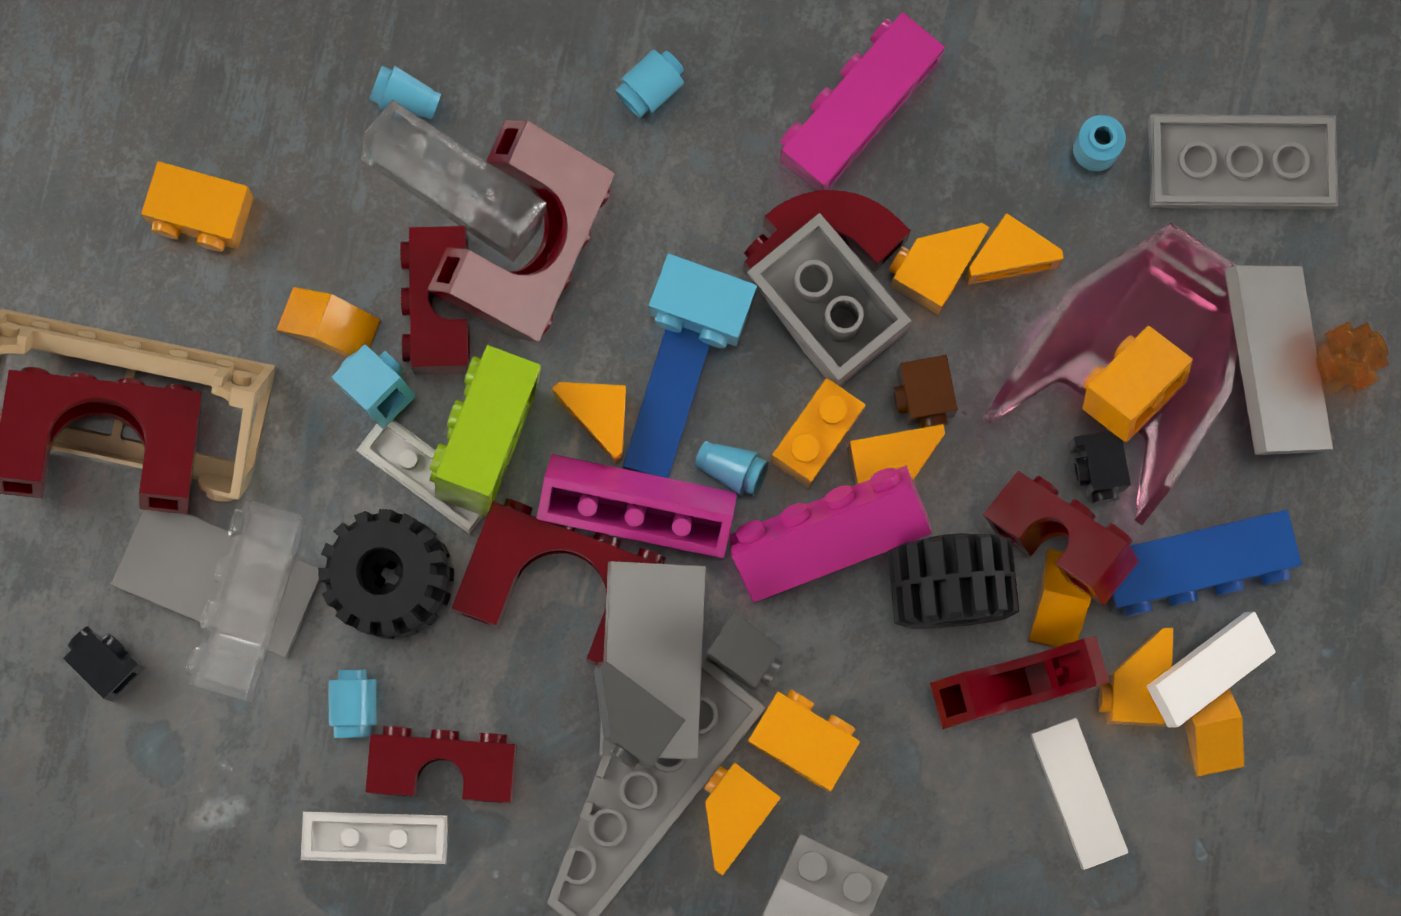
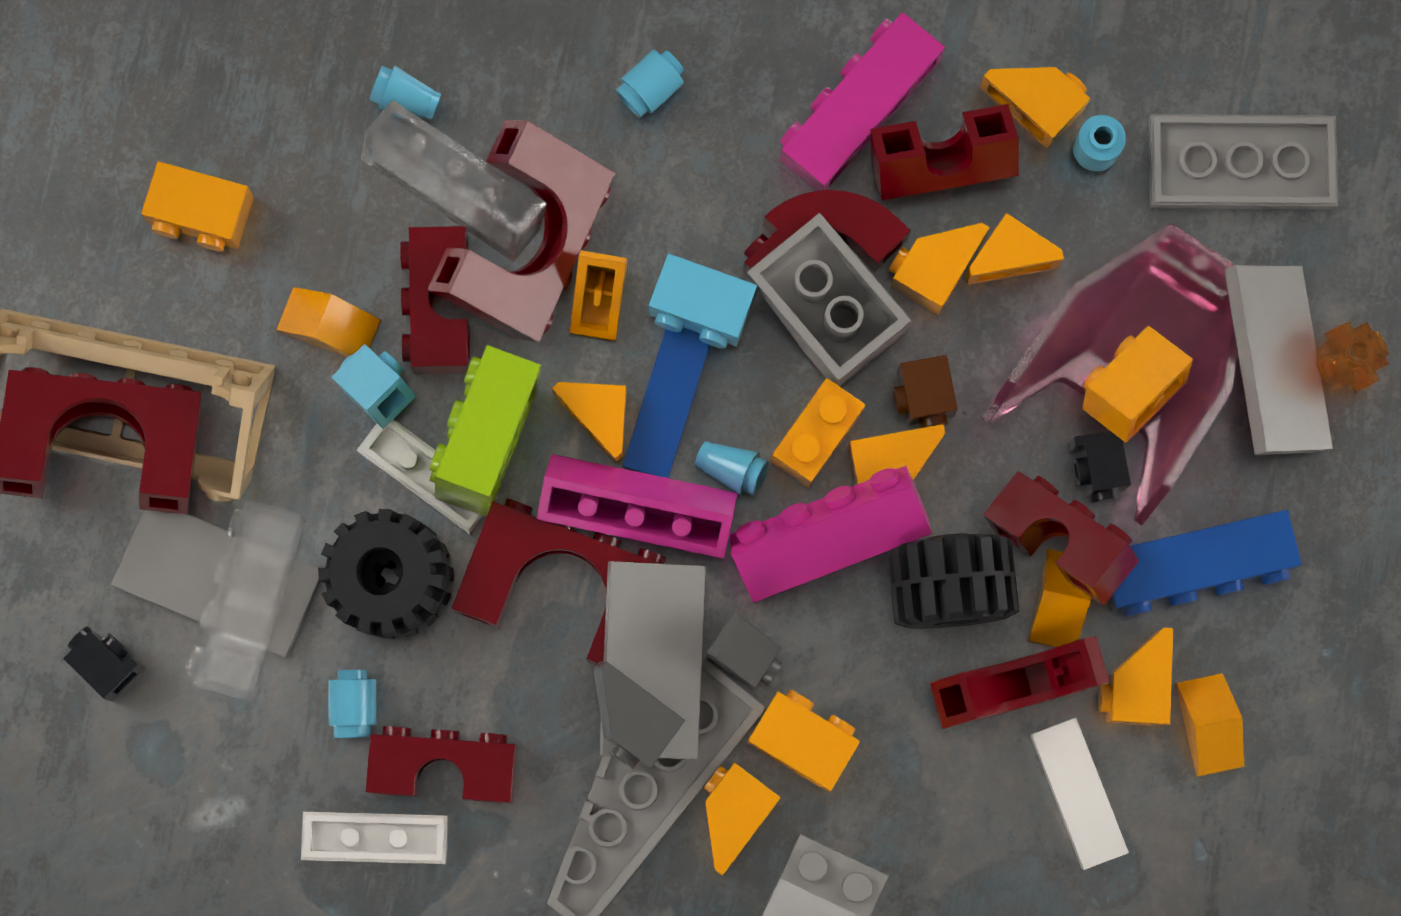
(598, 295): none -> light orange slope
(979, 153): none -> dark red arch
(1038, 98): none -> light orange slope
(1211, 669): white tile -> none

